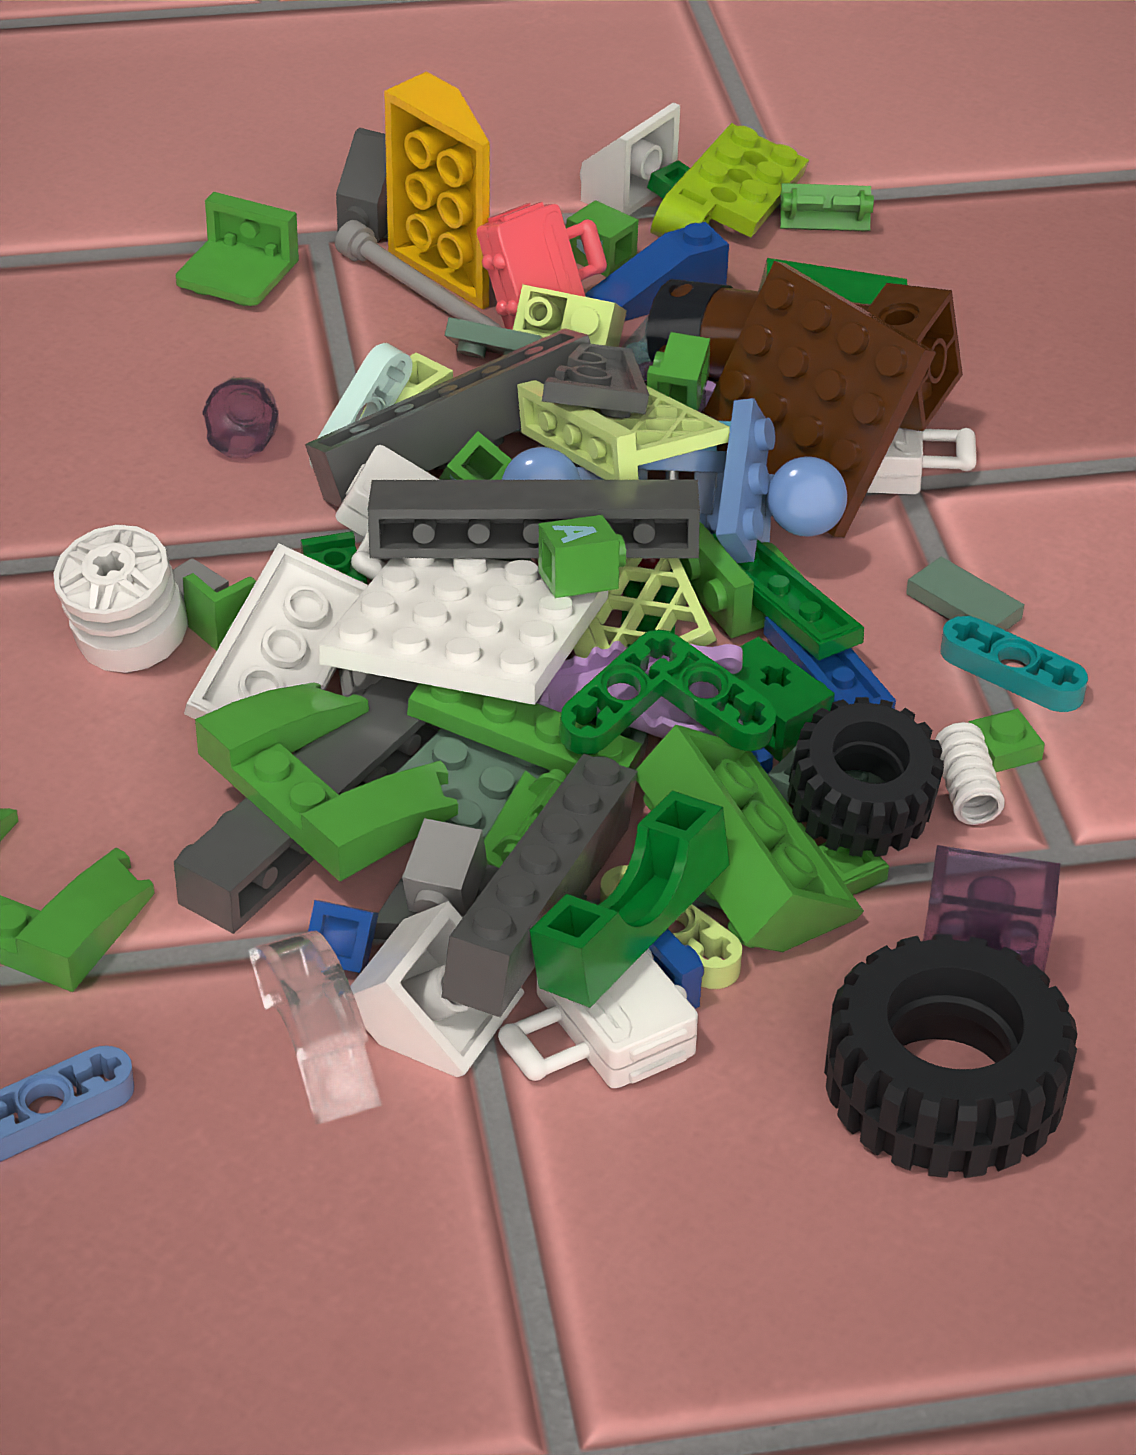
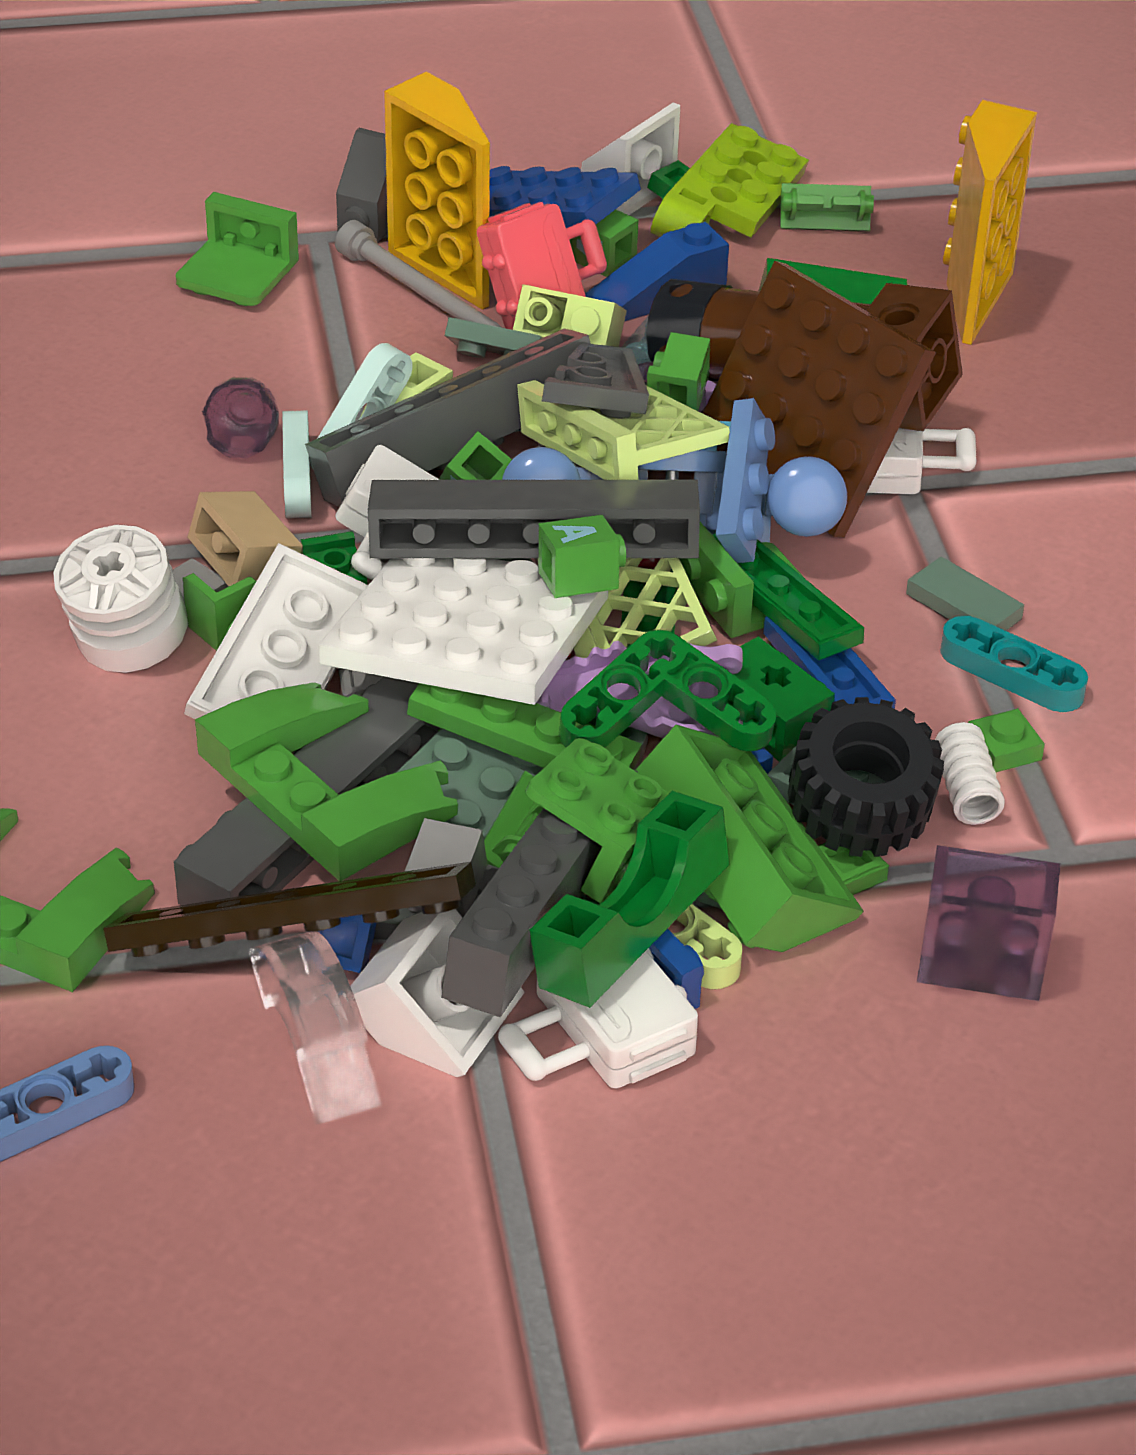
(237, 533): none -> tan brick
(296, 464): none -> light aqua beam
(315, 906): none -> dark brown plate
(575, 192): none -> blue plate
(602, 802): none -> bright green bracket
(940, 1113): black tyre -> none
(987, 210): none -> yellow slope

